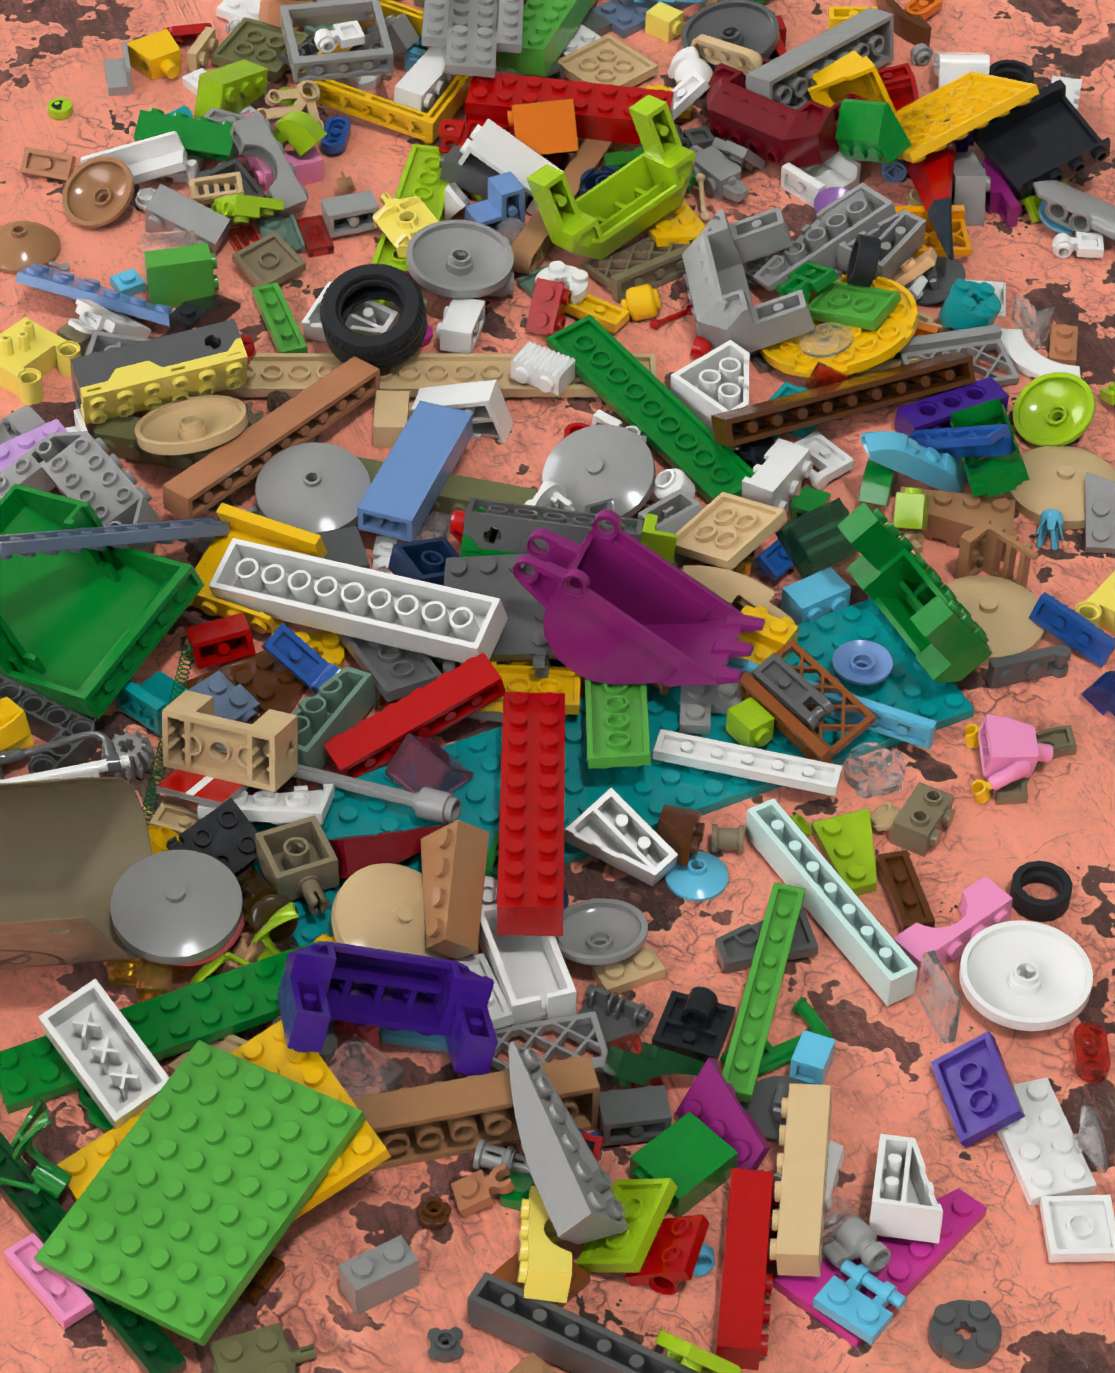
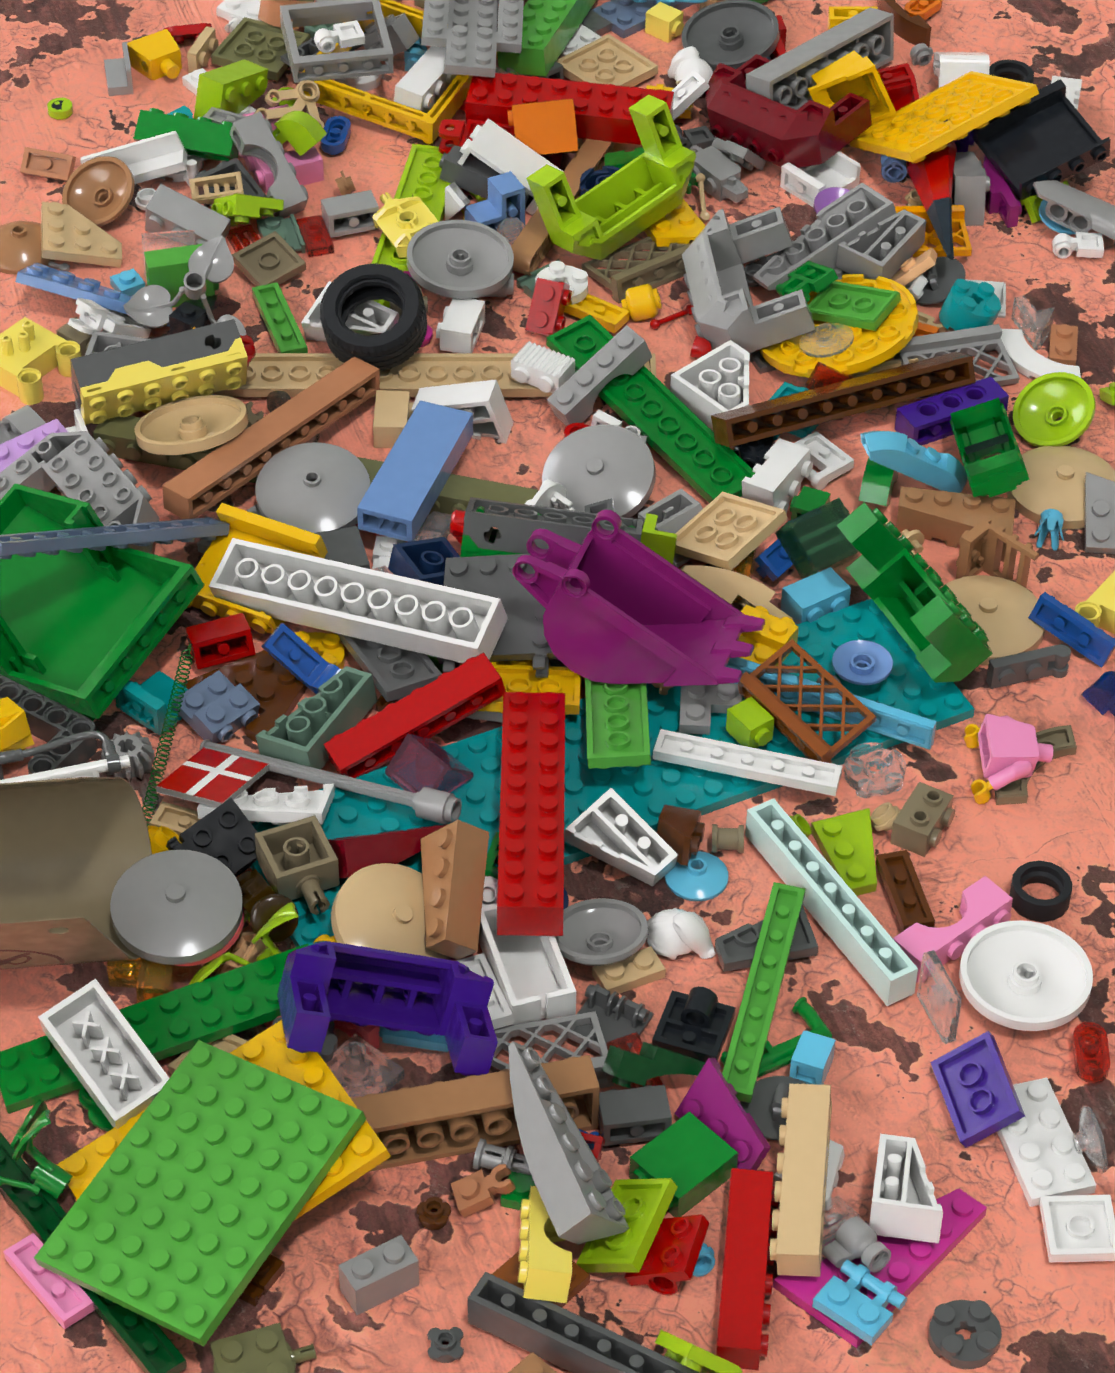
(74, 238): none -> tan plate
(209, 261): none -> light grey plant
(257, 753): tan plate -> none
(620, 356): none -> light grey arch
(670, 481): white head -> none
(678, 933): none -> white hair
(719, 51): tan plate -> none
(792, 690): dark grey plate -> none
(863, 261): black tyre -> none
(870, 131): green slope -> none
(911, 509): lime brick -> none
(967, 441): blue fence -> none

